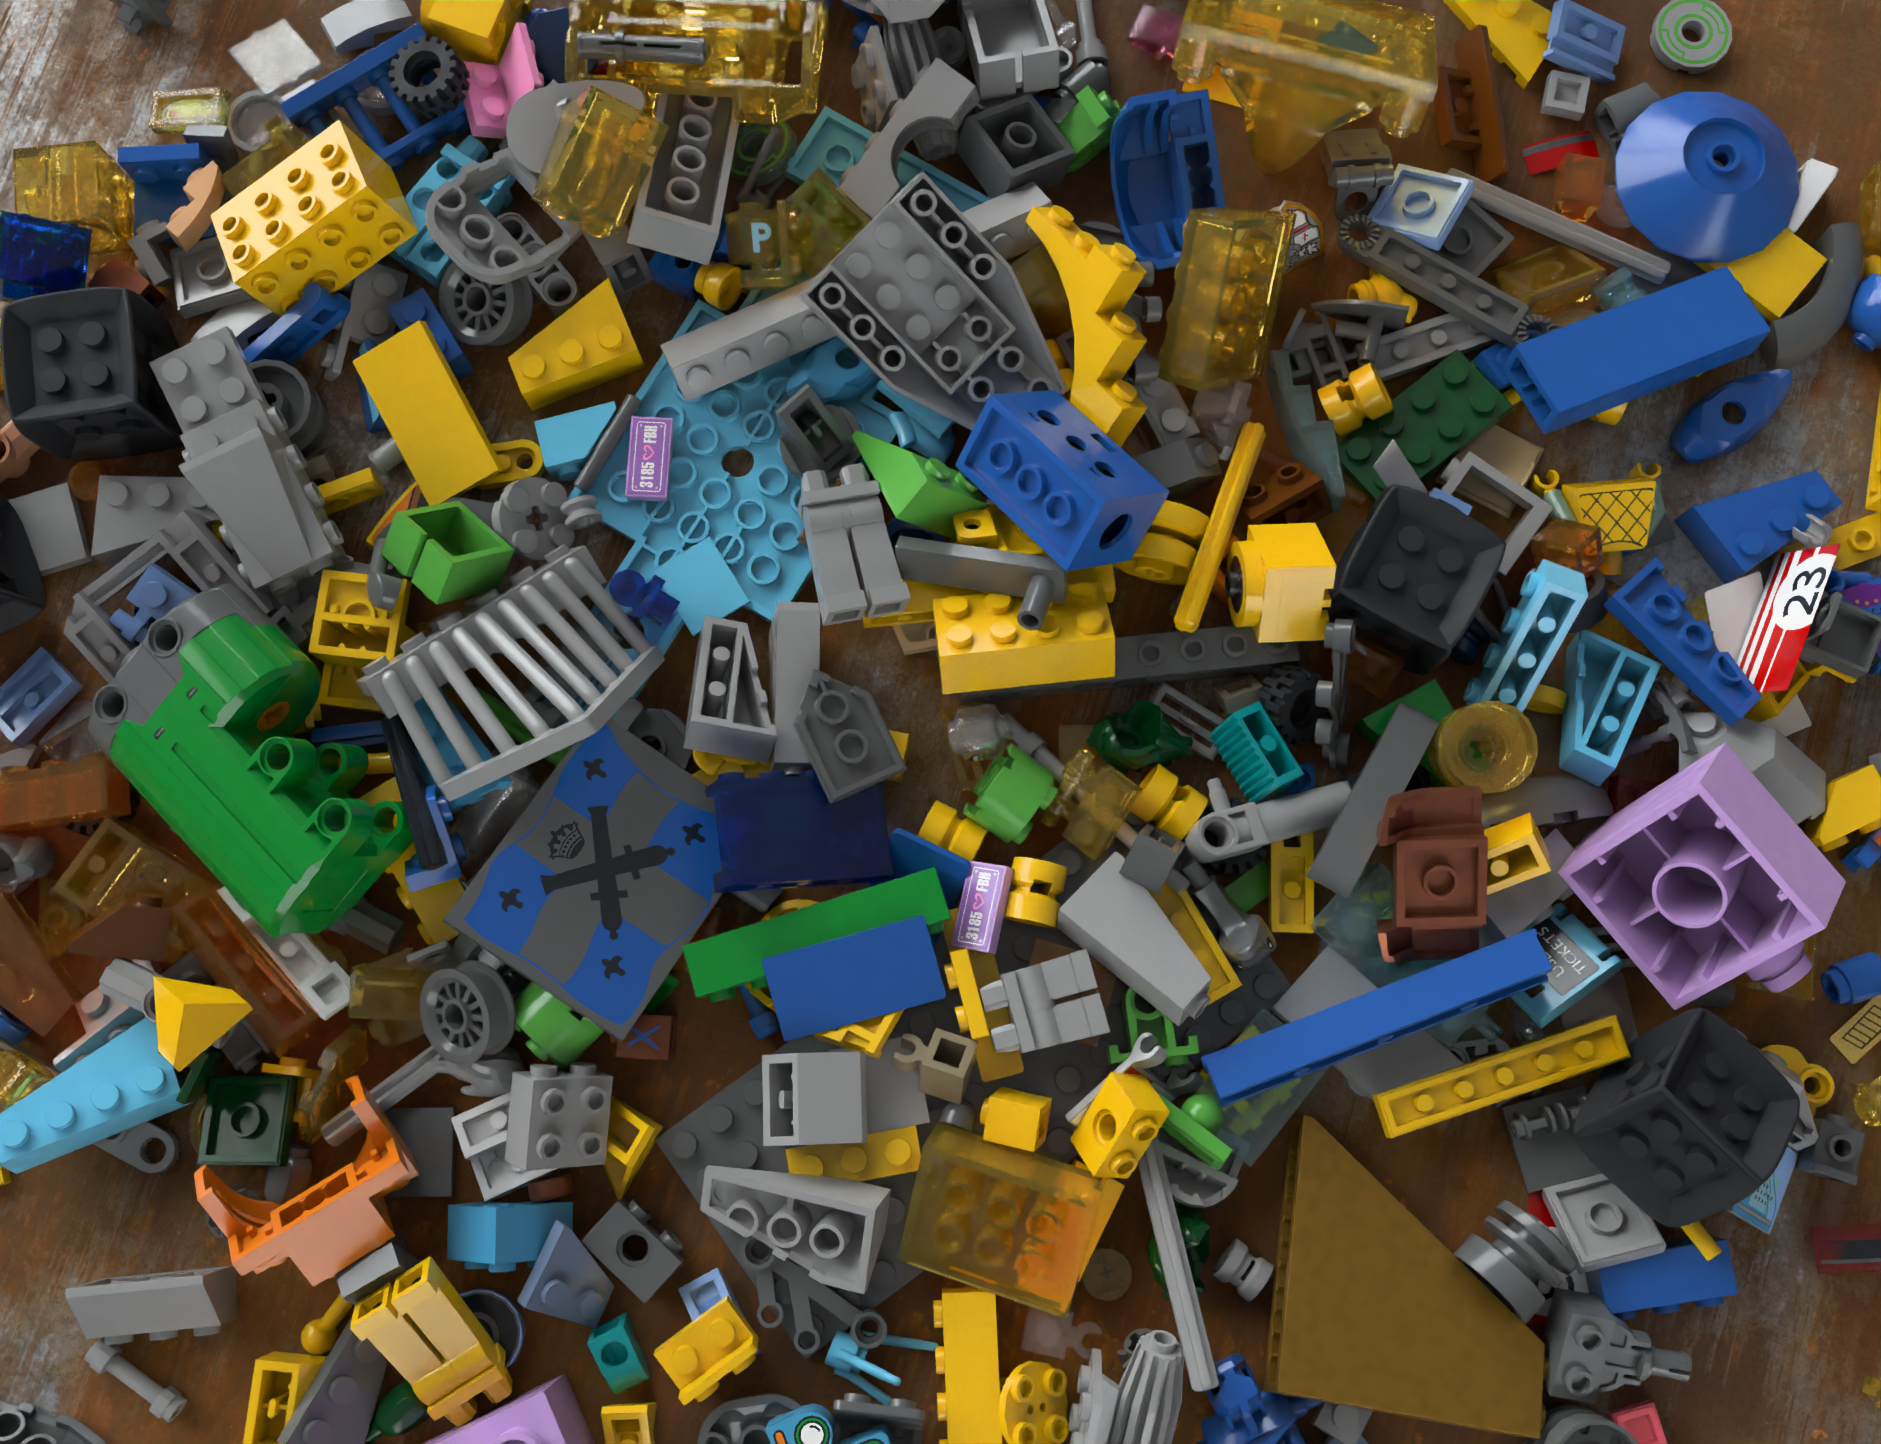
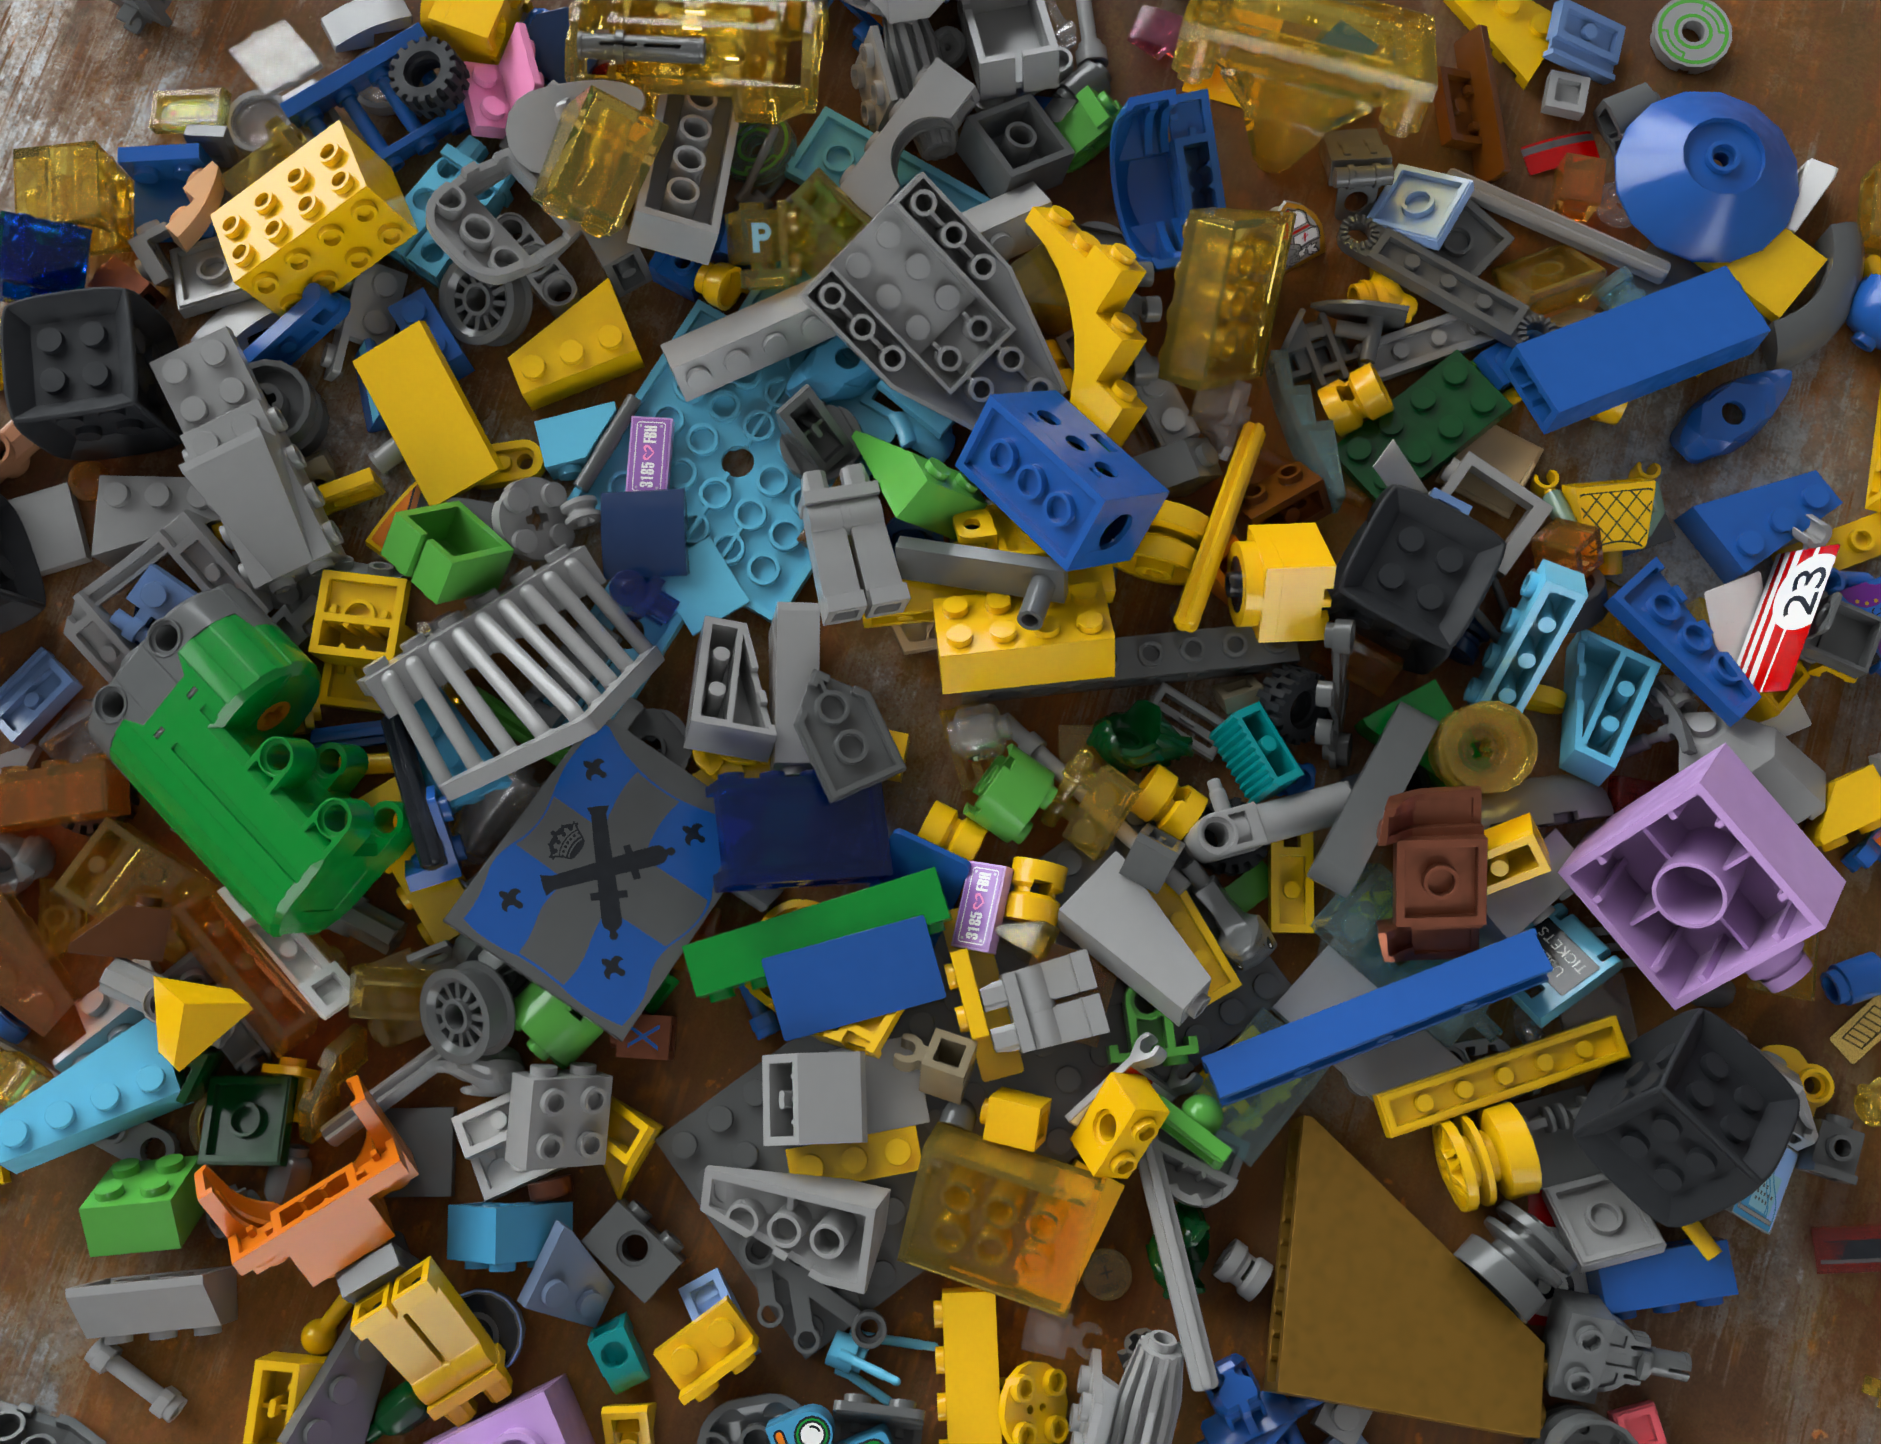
(142, 1206): none -> bright green brick
(382, 588): dark grey bar -> none
(645, 532): none -> dark blue slope
(1033, 937): none -> clear yellow slope
(1487, 1156): none -> yellow wheel

